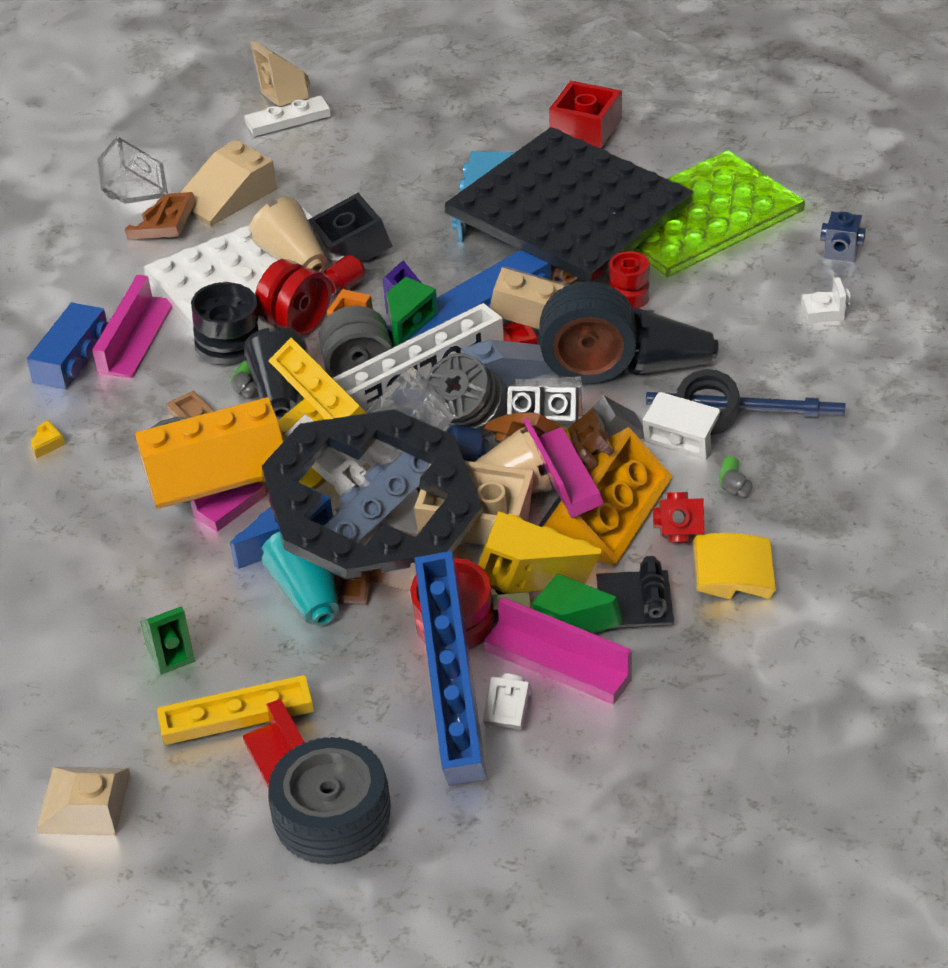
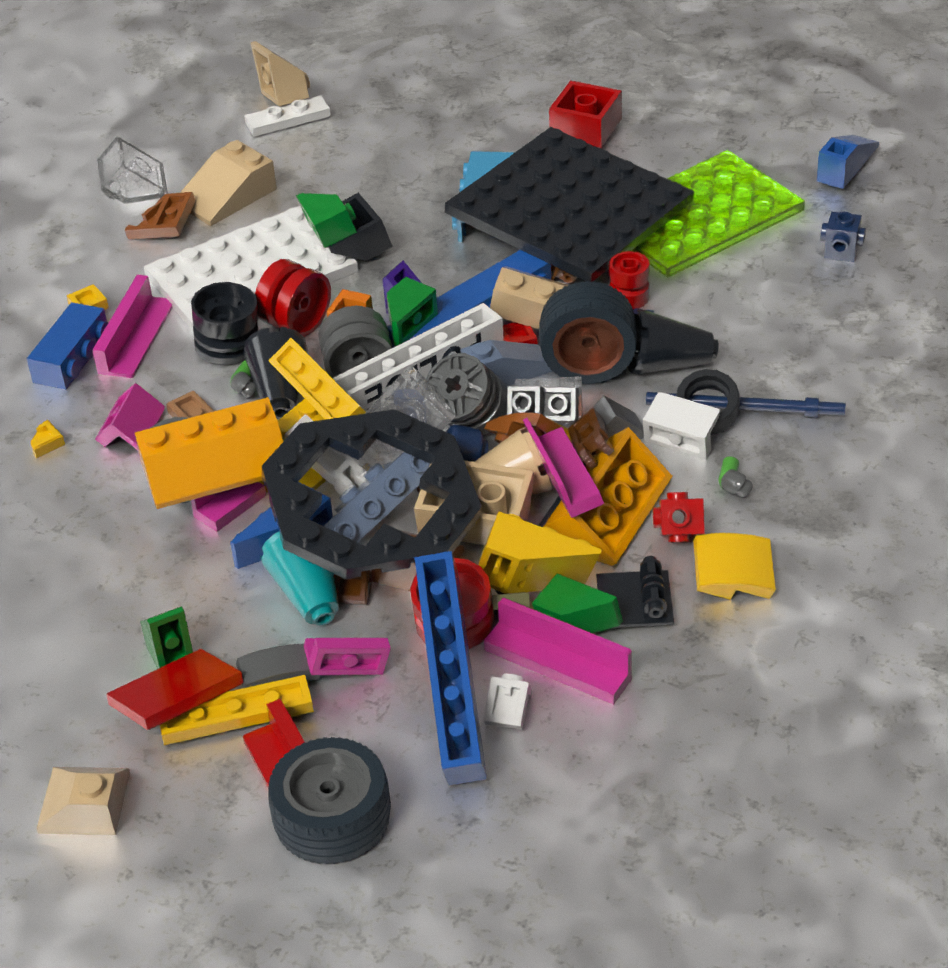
(88, 296): none -> yellow plate
(131, 413): none -> dark pink panel
(174, 689): none -> red tile
(274, 665): none -> dark grey slope
(287, 234): tan cone -> none
(327, 216): none -> green slope
(344, 274): red brick -> none
(347, 655): none -> dark pink panel
(826, 305): white bracket -> none
(843, 158): none -> blue slope

